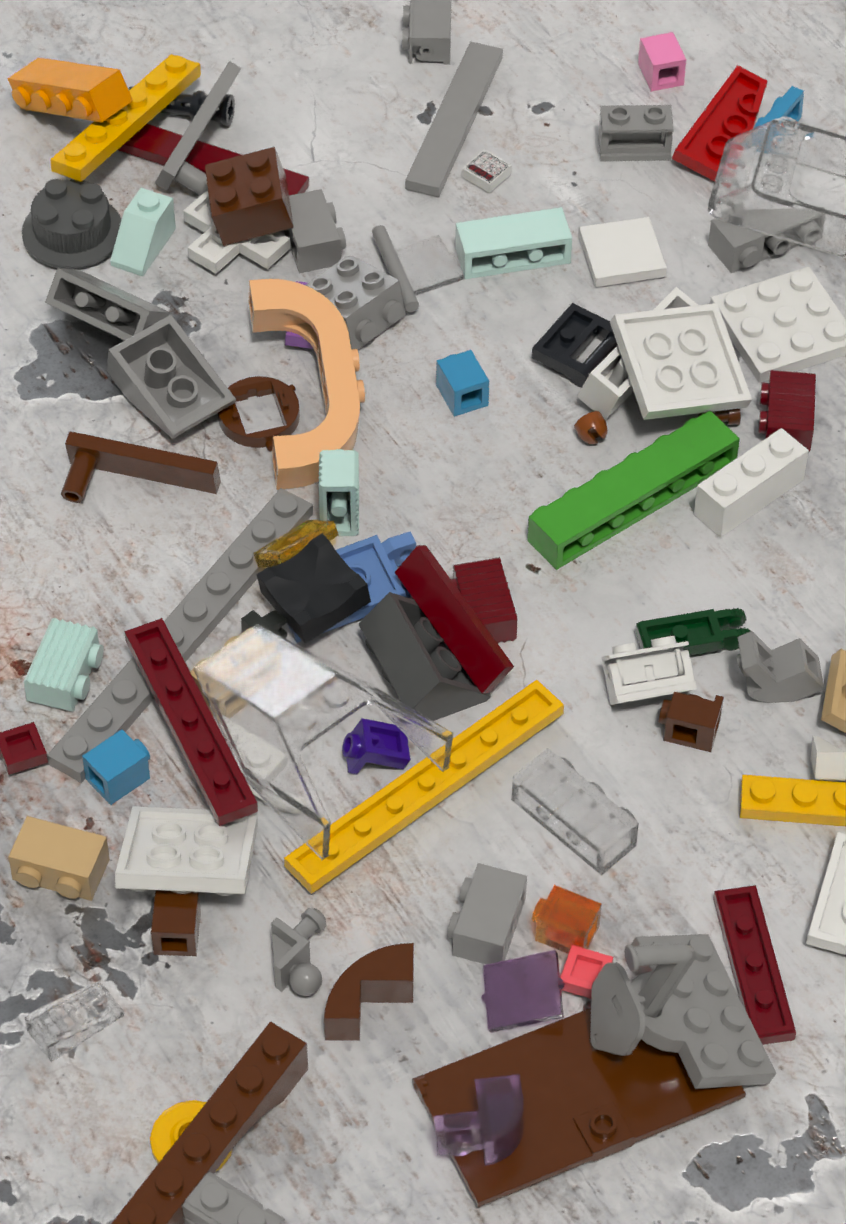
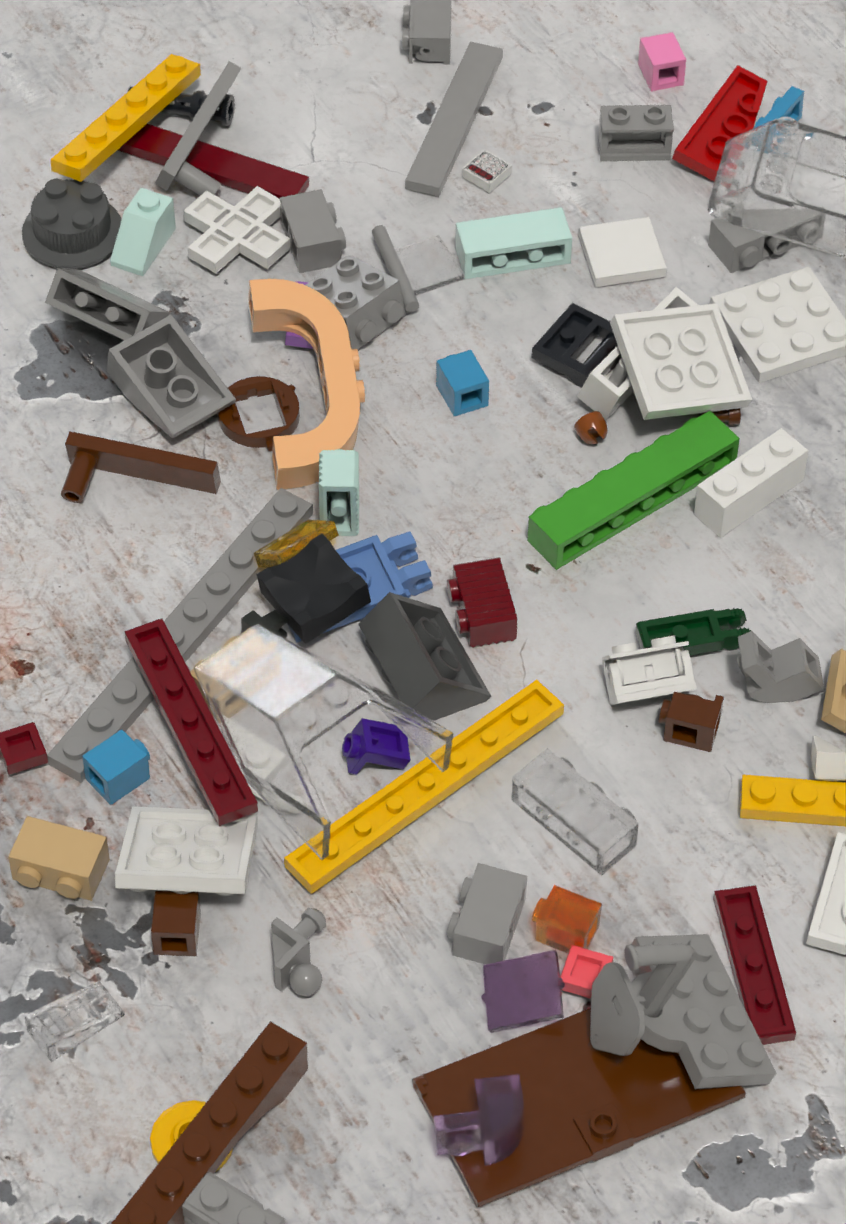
(63, 665): light aqua brick -> none
(70, 89): light orange brick -> none
(249, 196): reddish brown brick -> none
(374, 978): reddish brown brick -> none
(454, 619): dark red tile -> none
(789, 405): dark red brick -> none

